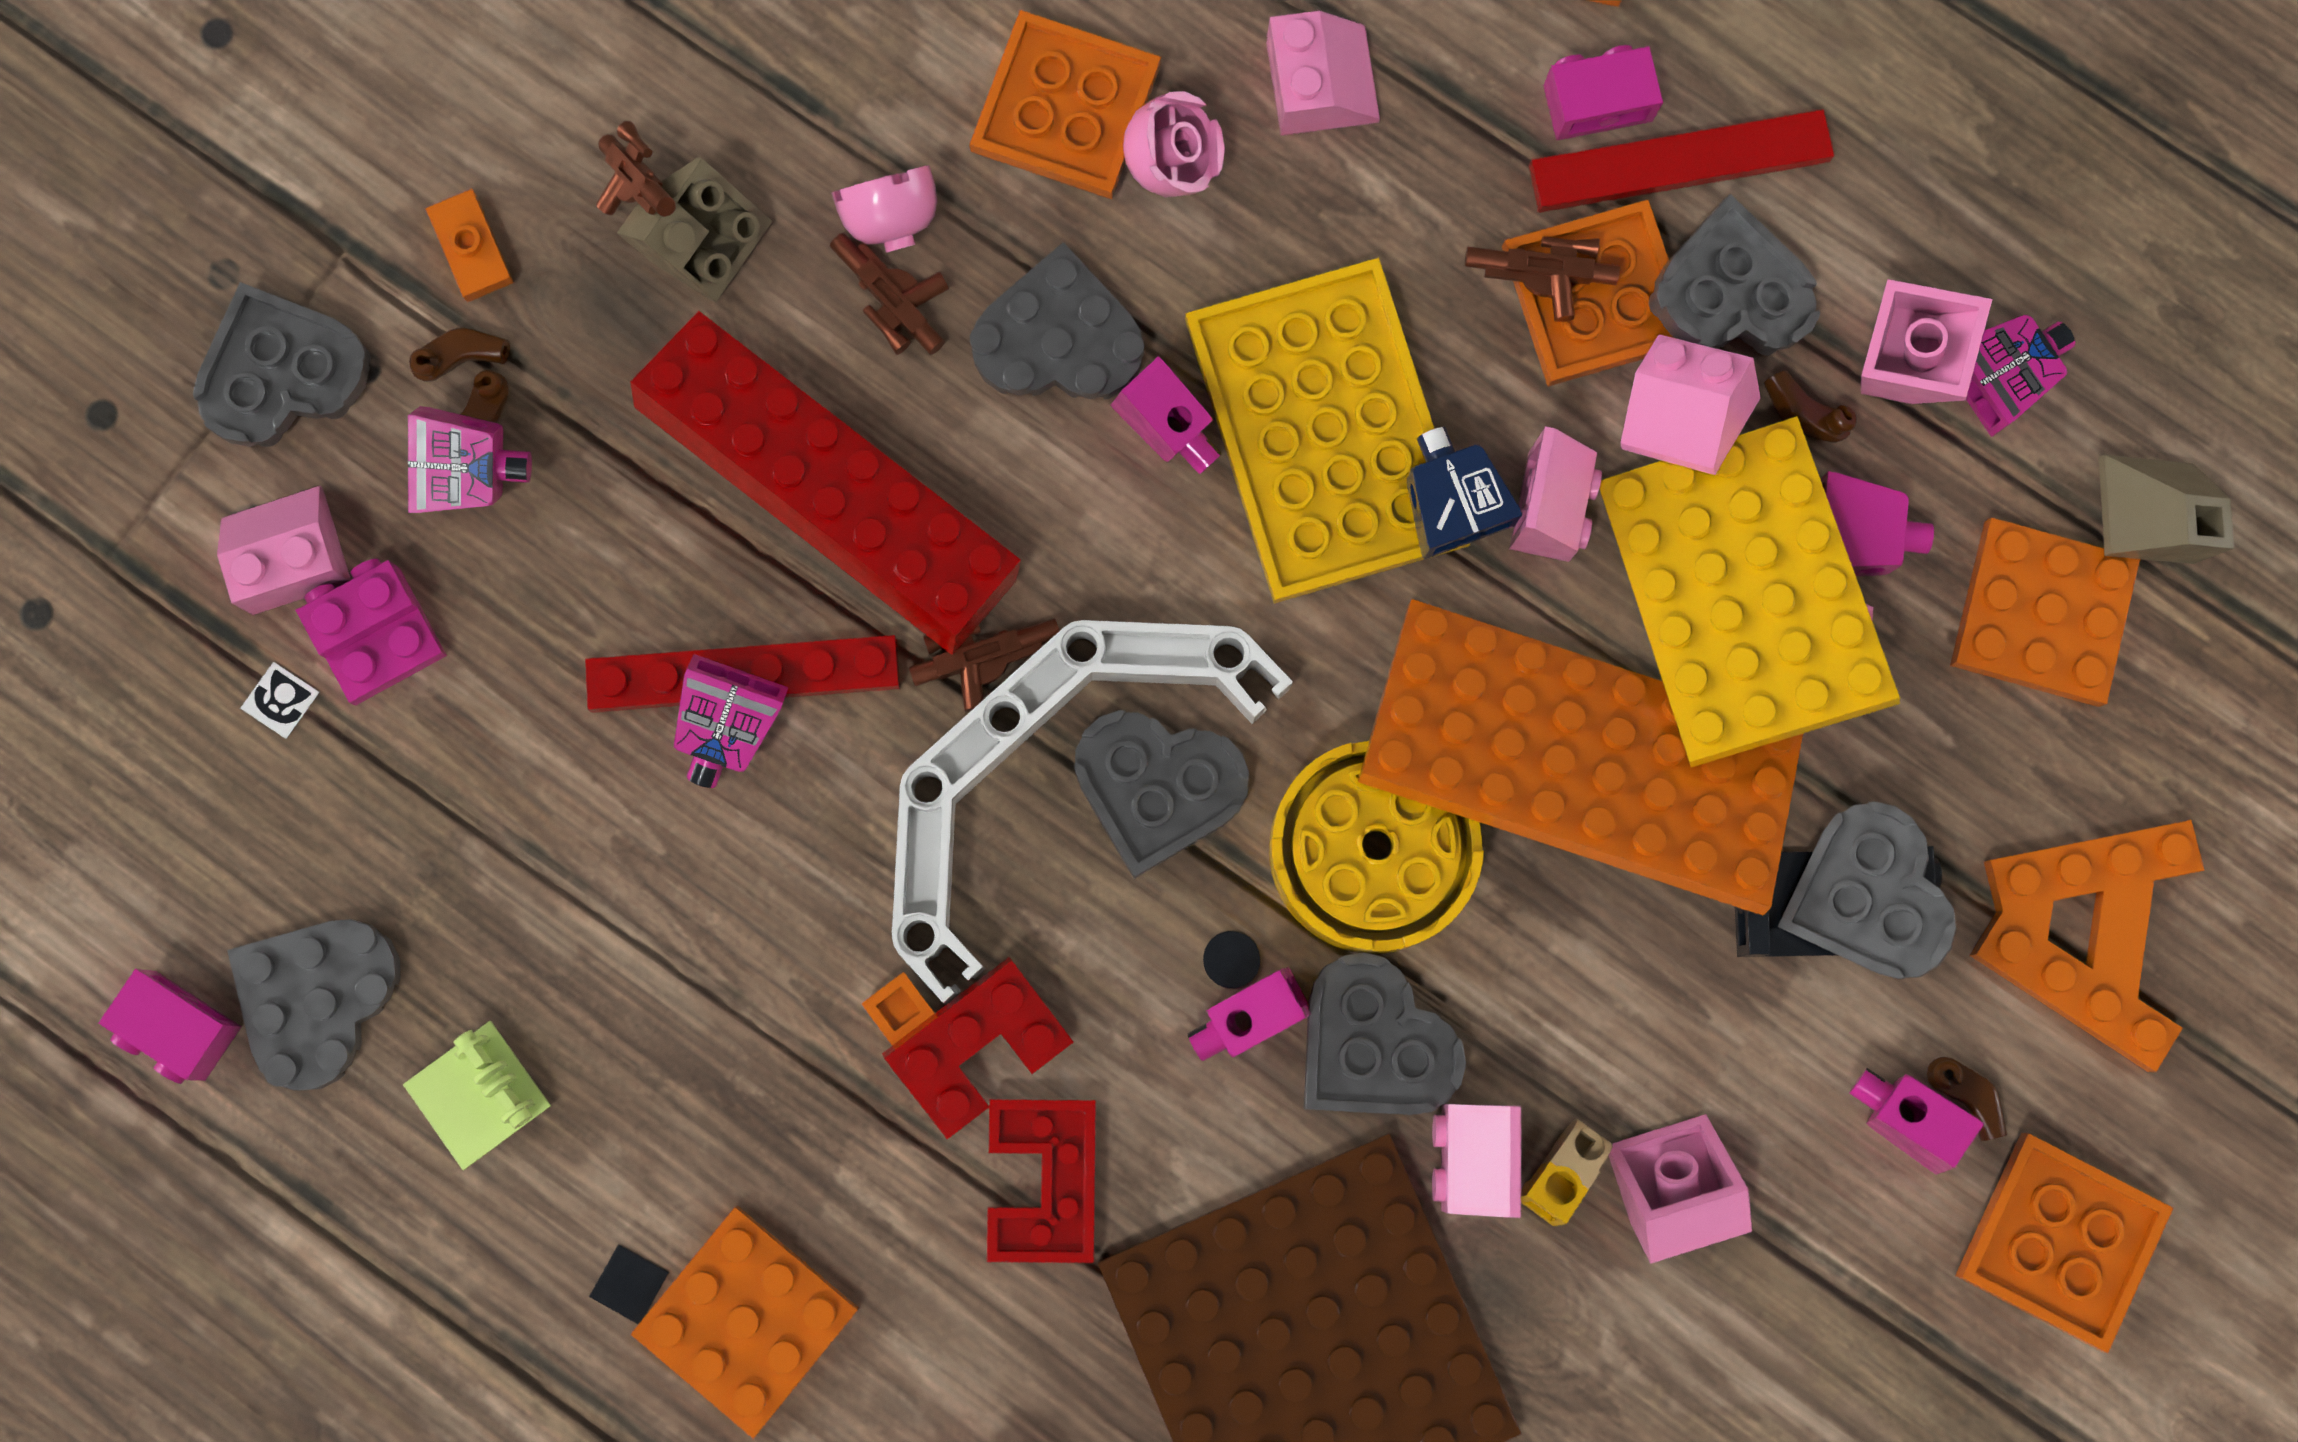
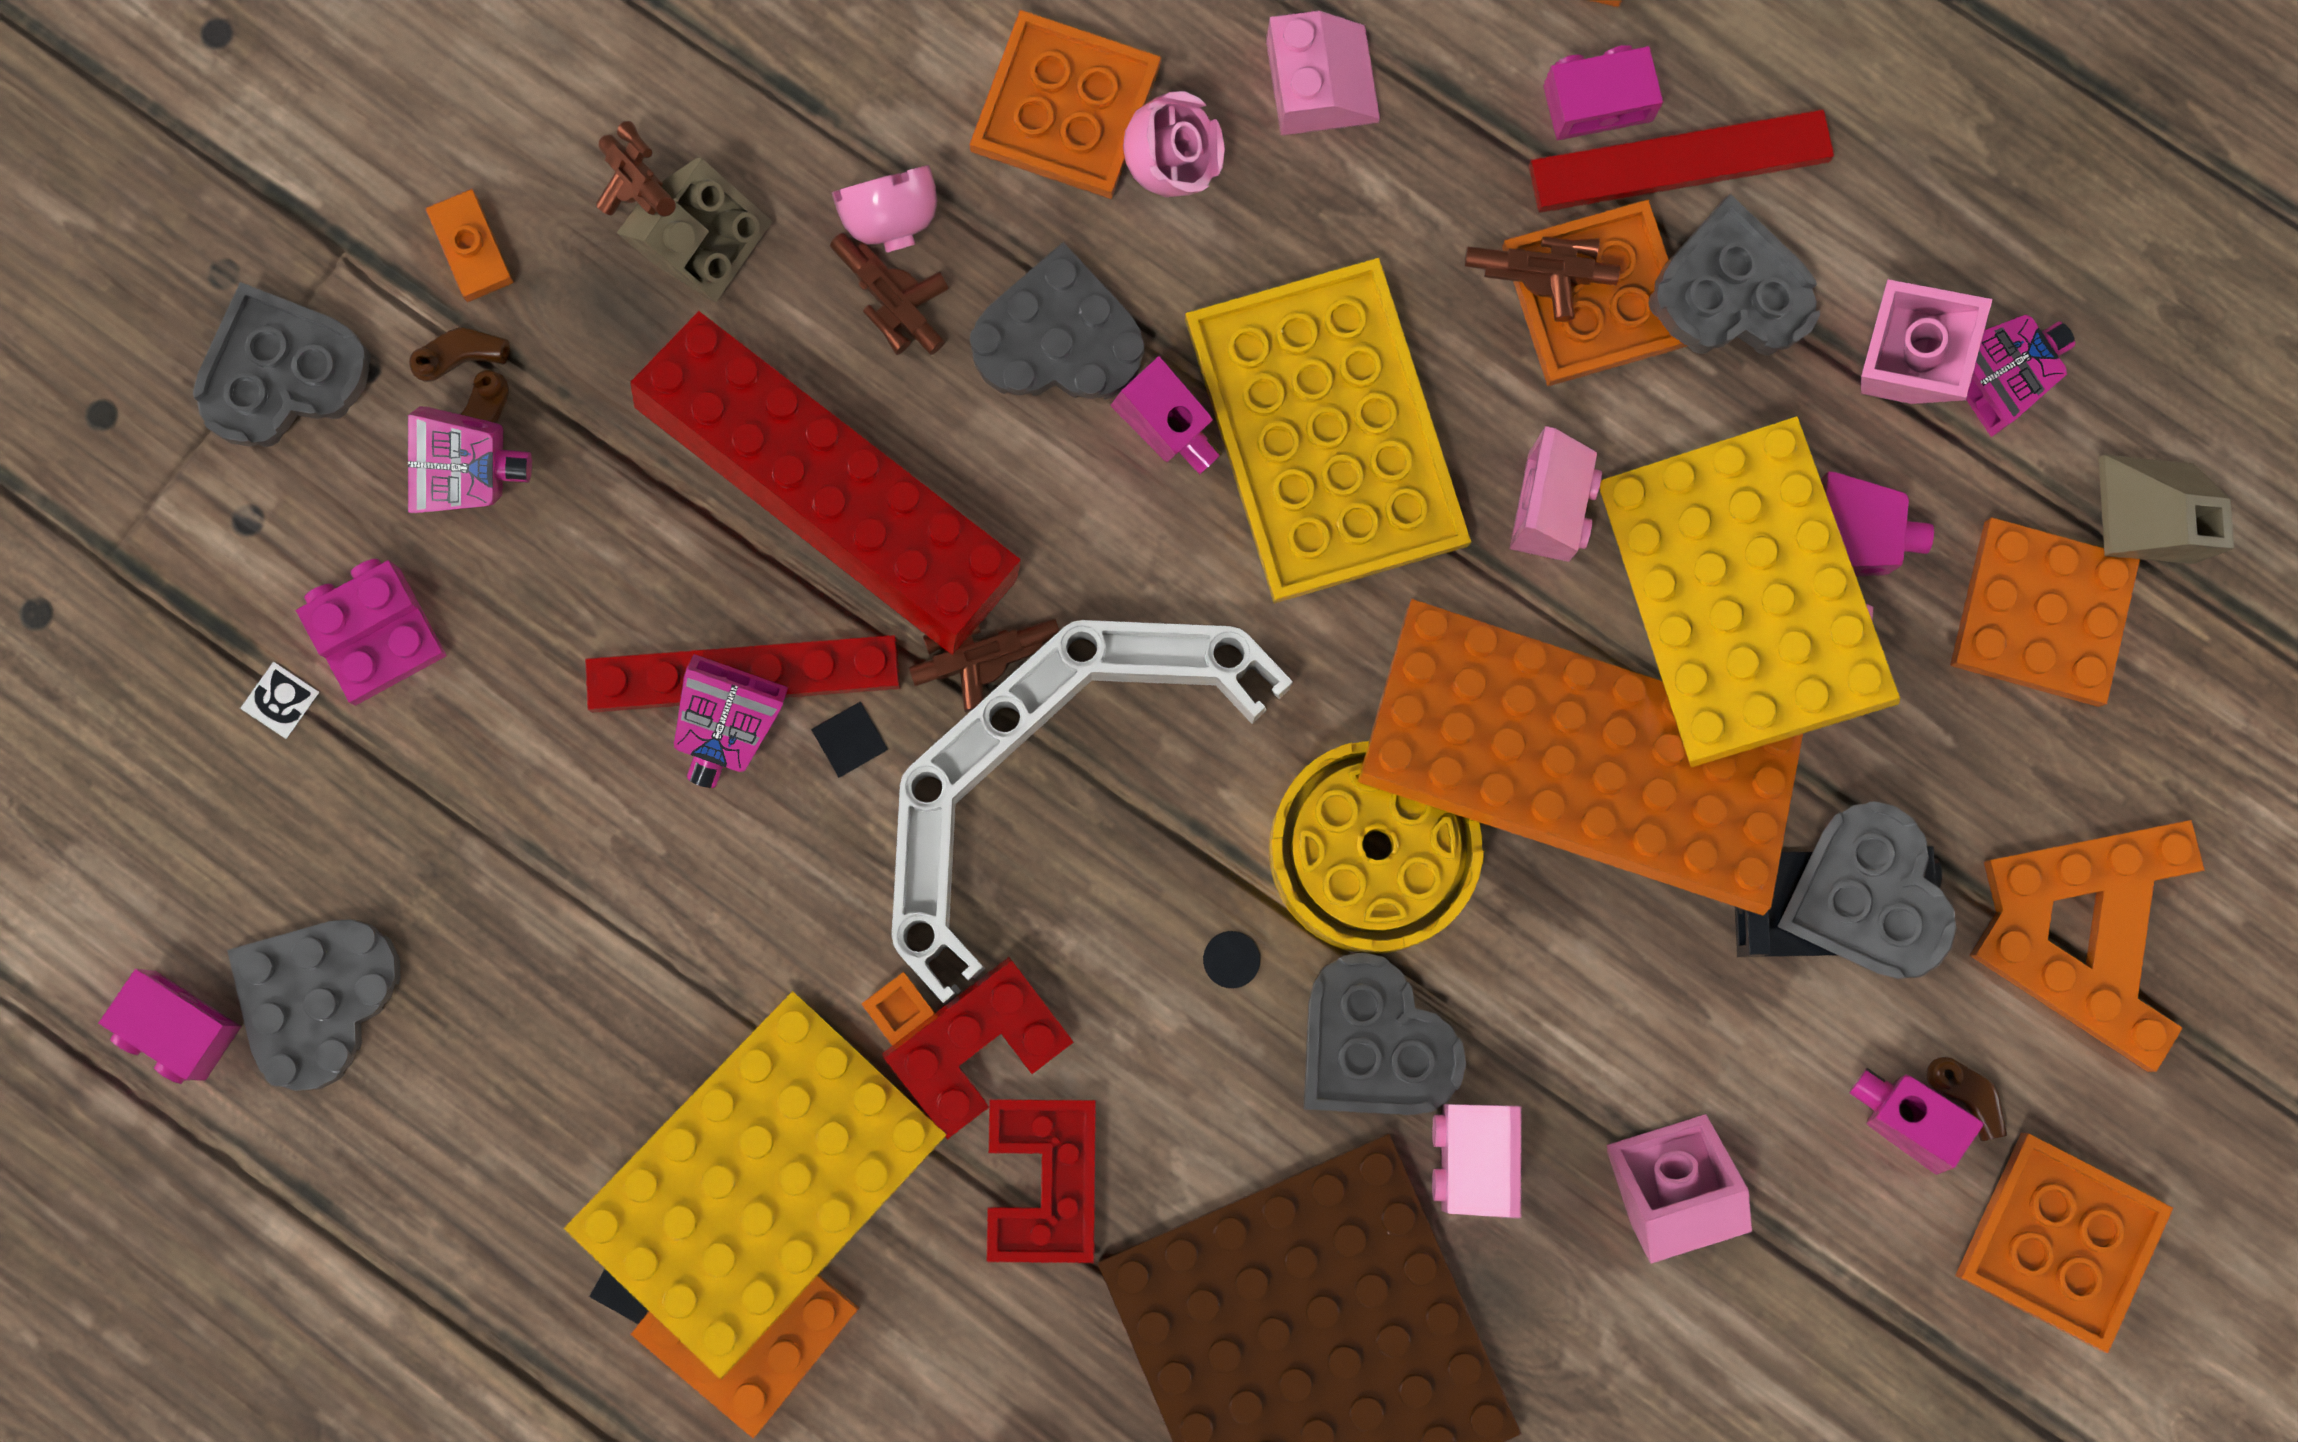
(280, 551): bright pink slope -> none
(476, 1094): yellowish green hinge -> none
(755, 1184): none -> yellow plate
(849, 739): none -> black sticker
(1158, 787): flat silver plate -> none
(1272, 1005): dark pink torso -> none
(1457, 495): dark blue torso -> none
(1566, 1173): leg -> none
(1689, 403): bright pink slope -> none
(1815, 418): reddish brown arm -> none

